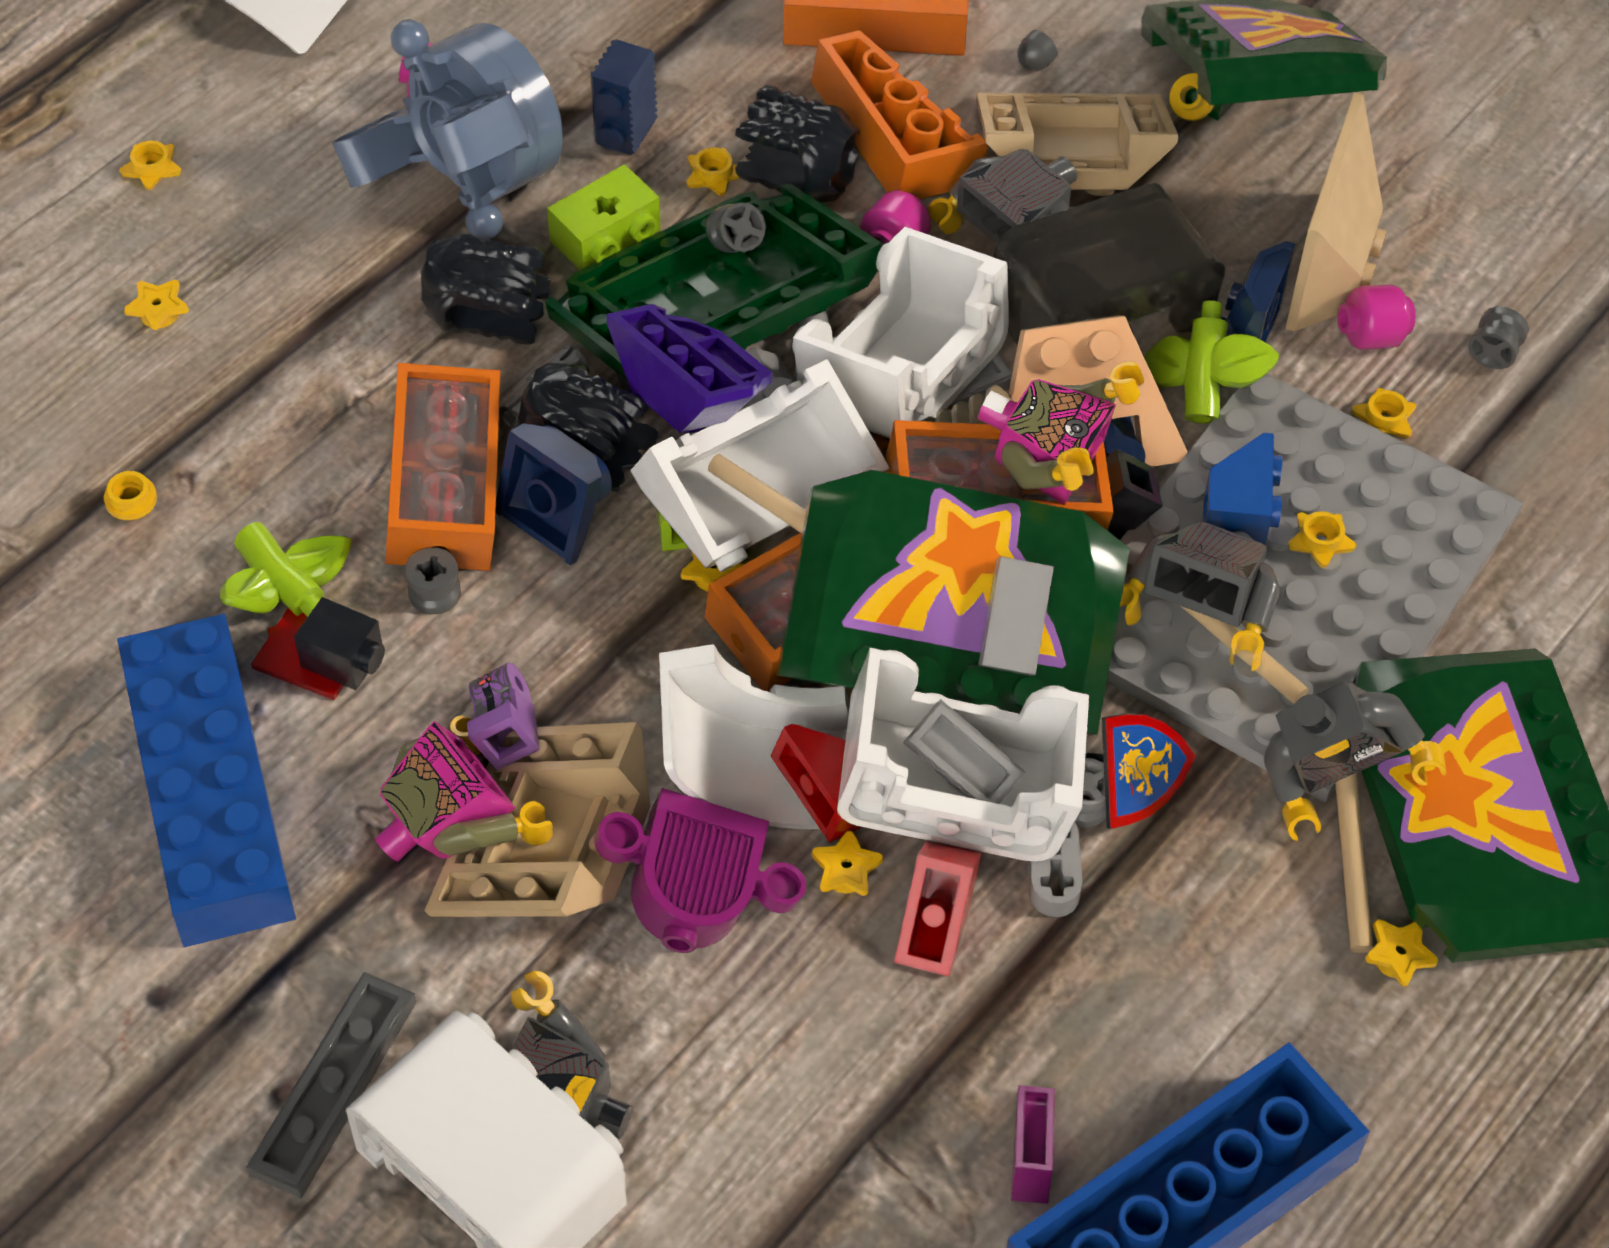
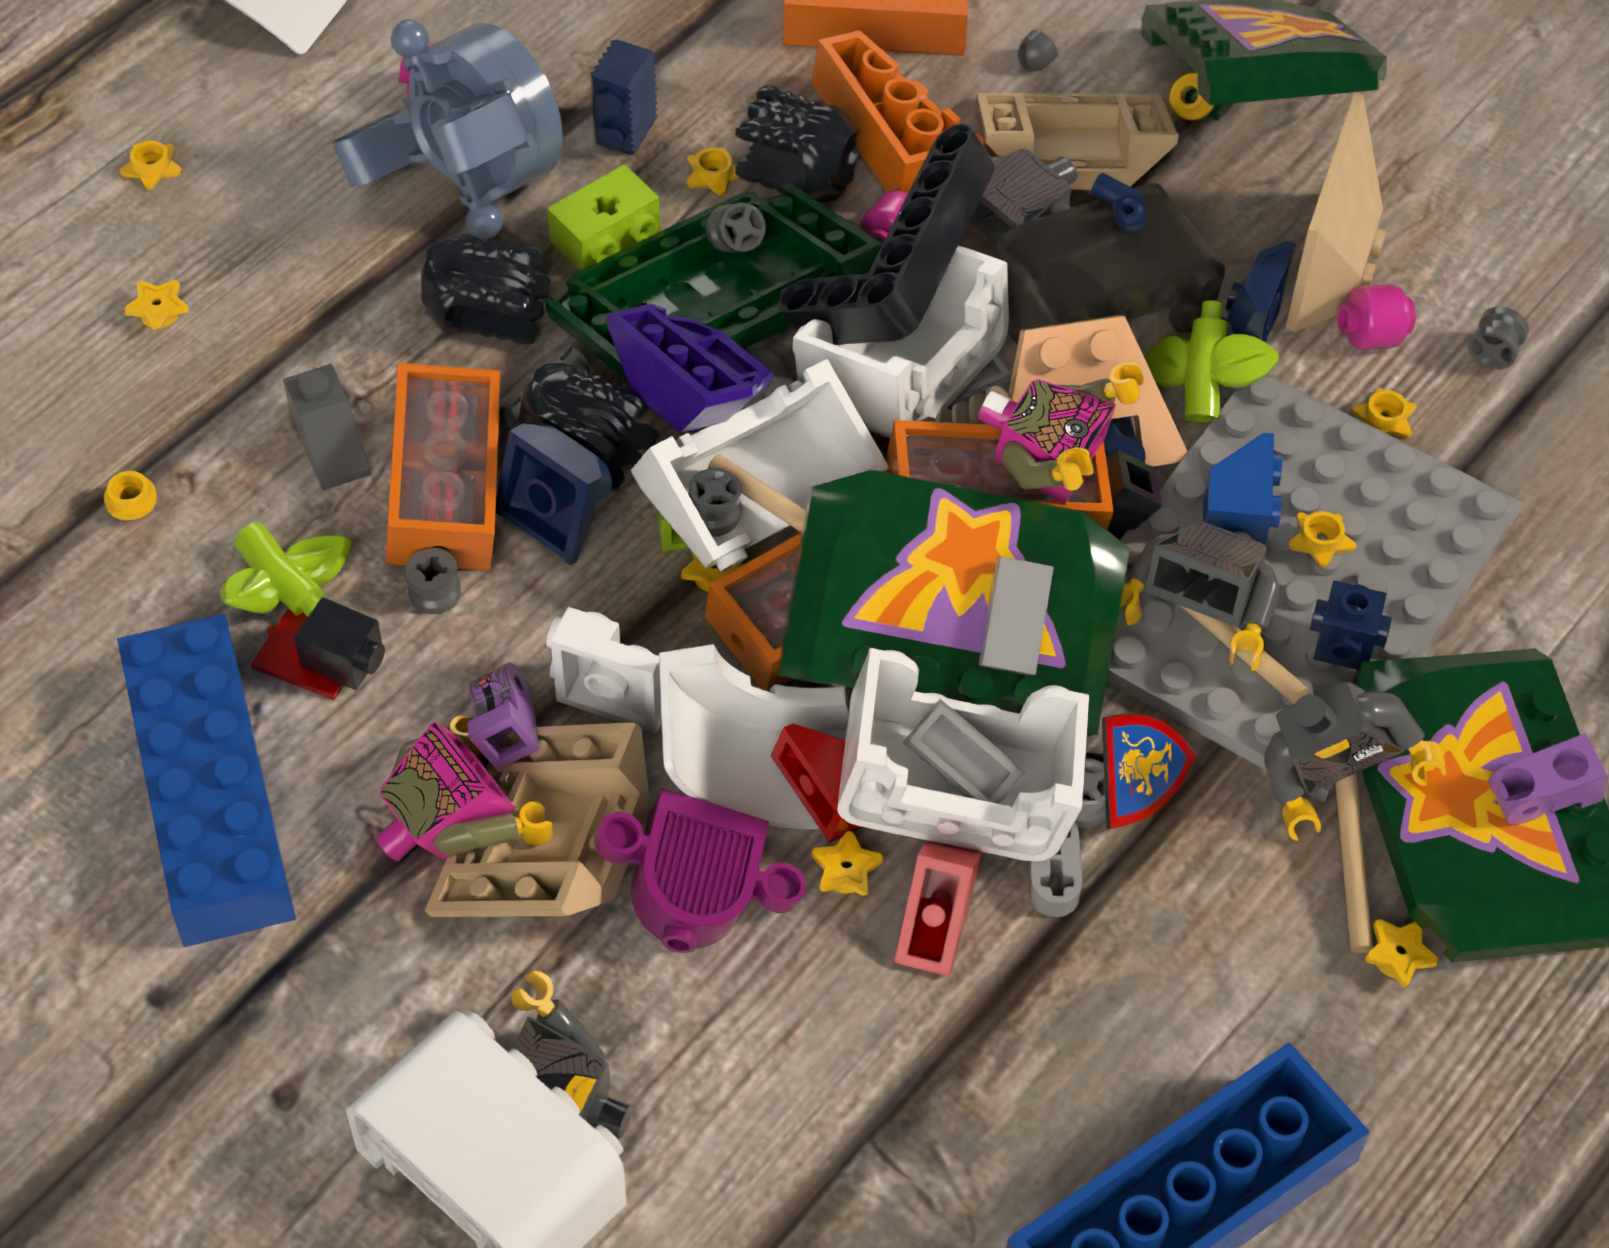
(326, 426): none -> dark grey slope
(330, 1083): dark grey tile -> none
(601, 673): none -> white plate
(717, 499): none -> dark grey wheel
(913, 257): none -> black beam
(1033, 1144): magenta piece -> none
(1126, 202): none -> dark blue arm
(1349, 625): none -> dark blue brick
(1549, 780): none -> medium lavender leg

